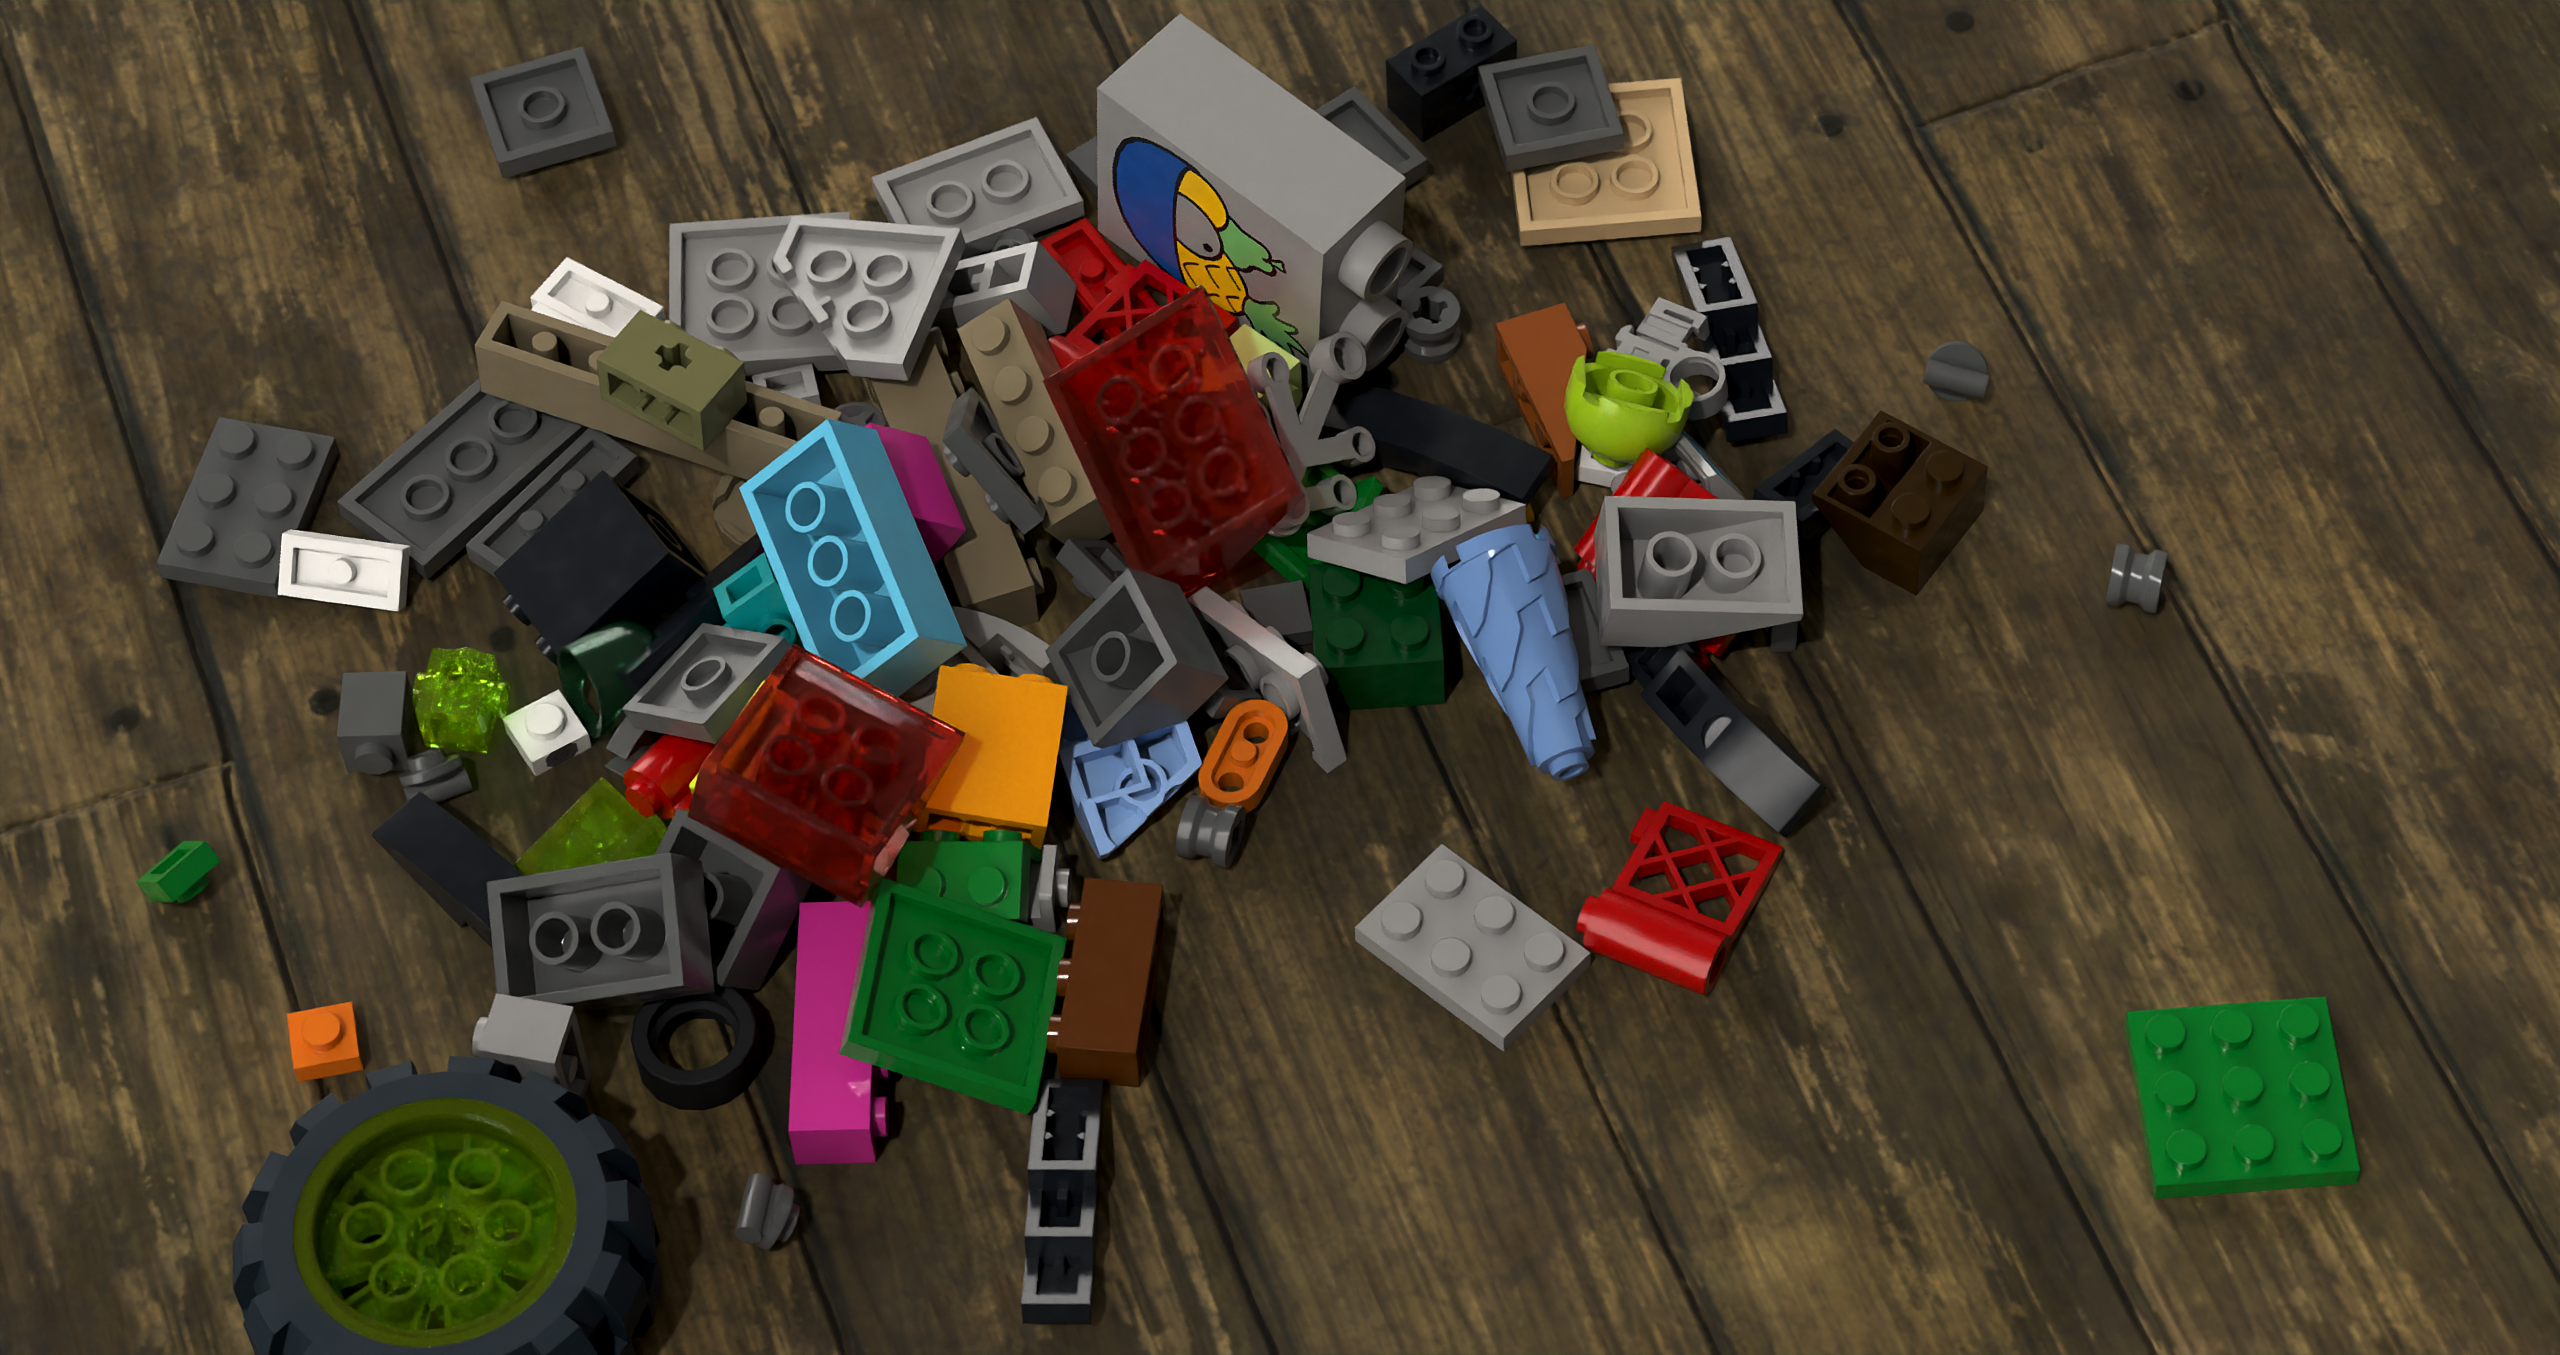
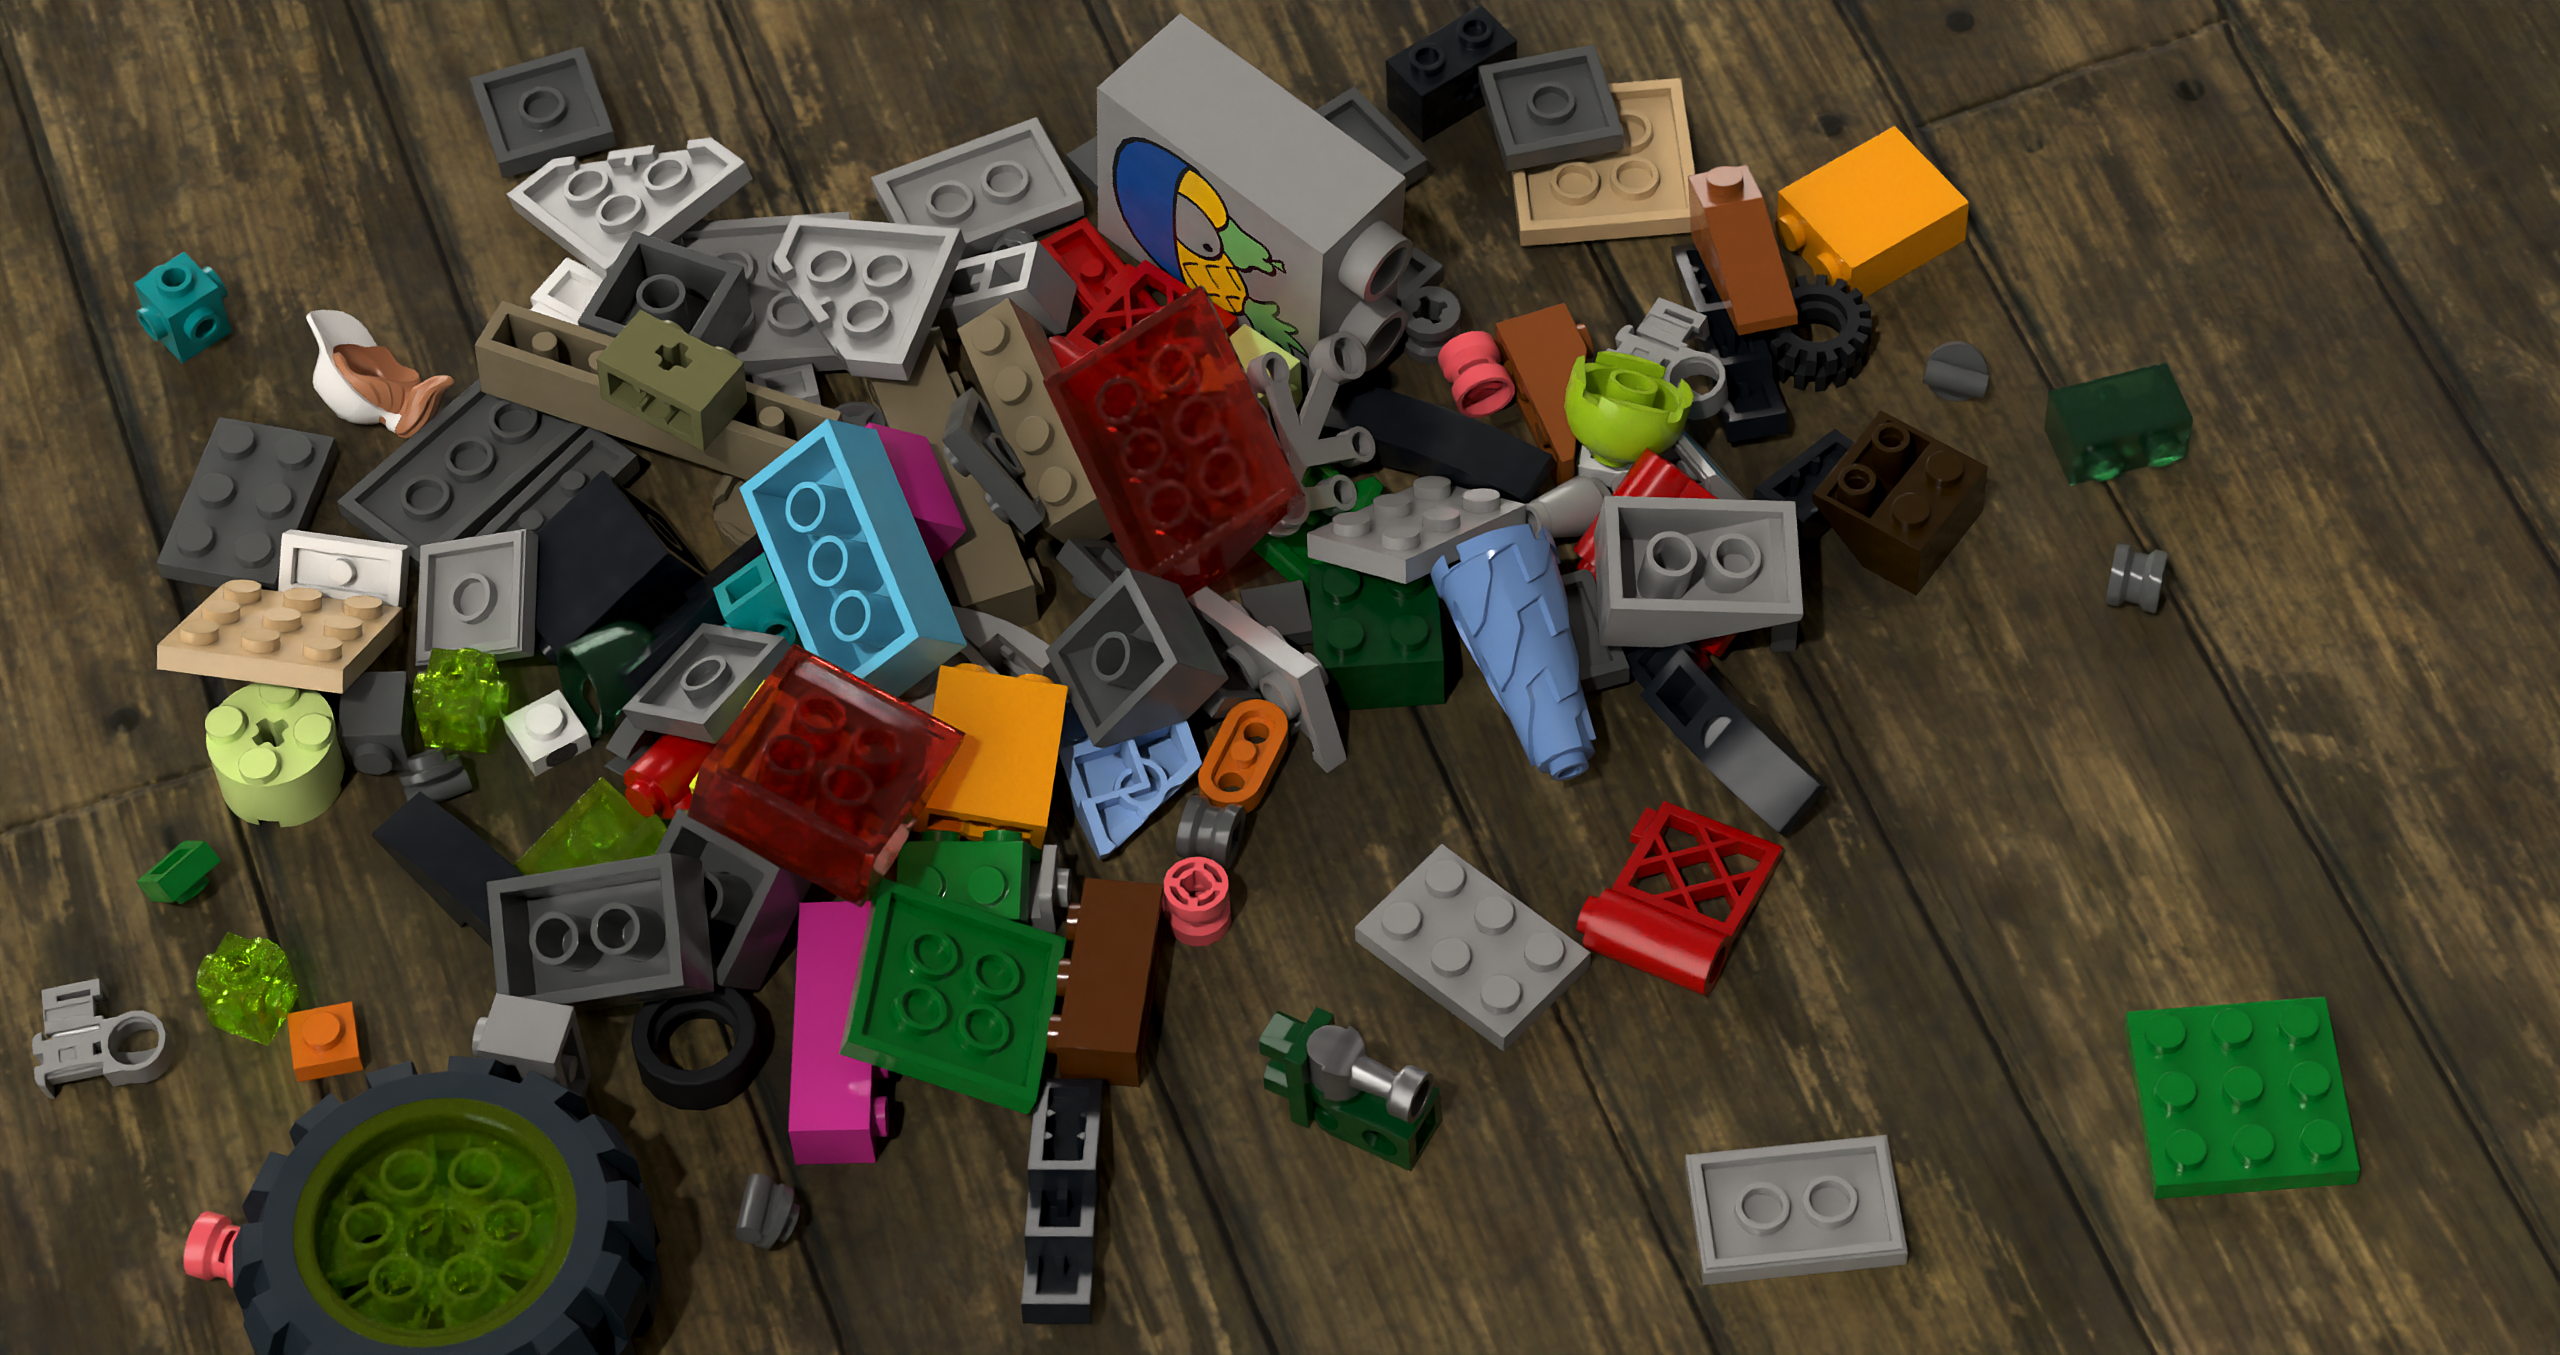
(79, 1032): none -> light grey piece
(183, 306): none -> teal brick
(210, 1247): none -> coral wheel
(247, 987): none -> clear neon green brick
(275, 753): none -> yellowish green brick
(281, 637): none -> tan plate
(365, 379): none -> hair
(478, 595): none -> light grey tile
(601, 203): none -> light grey plate
(674, 285): none -> dark grey brick
(1197, 901): none -> coral wheel
(1347, 1092): none -> dark green hips
(1474, 370): none -> coral wheel
(1568, 507): none -> light grey cone
(1740, 249): none -> dark orange slope
(1795, 1209): none -> light grey tile
(1826, 359): none -> black tyre
(1872, 214): none -> light orange brick
(2118, 424): none -> clear green brick

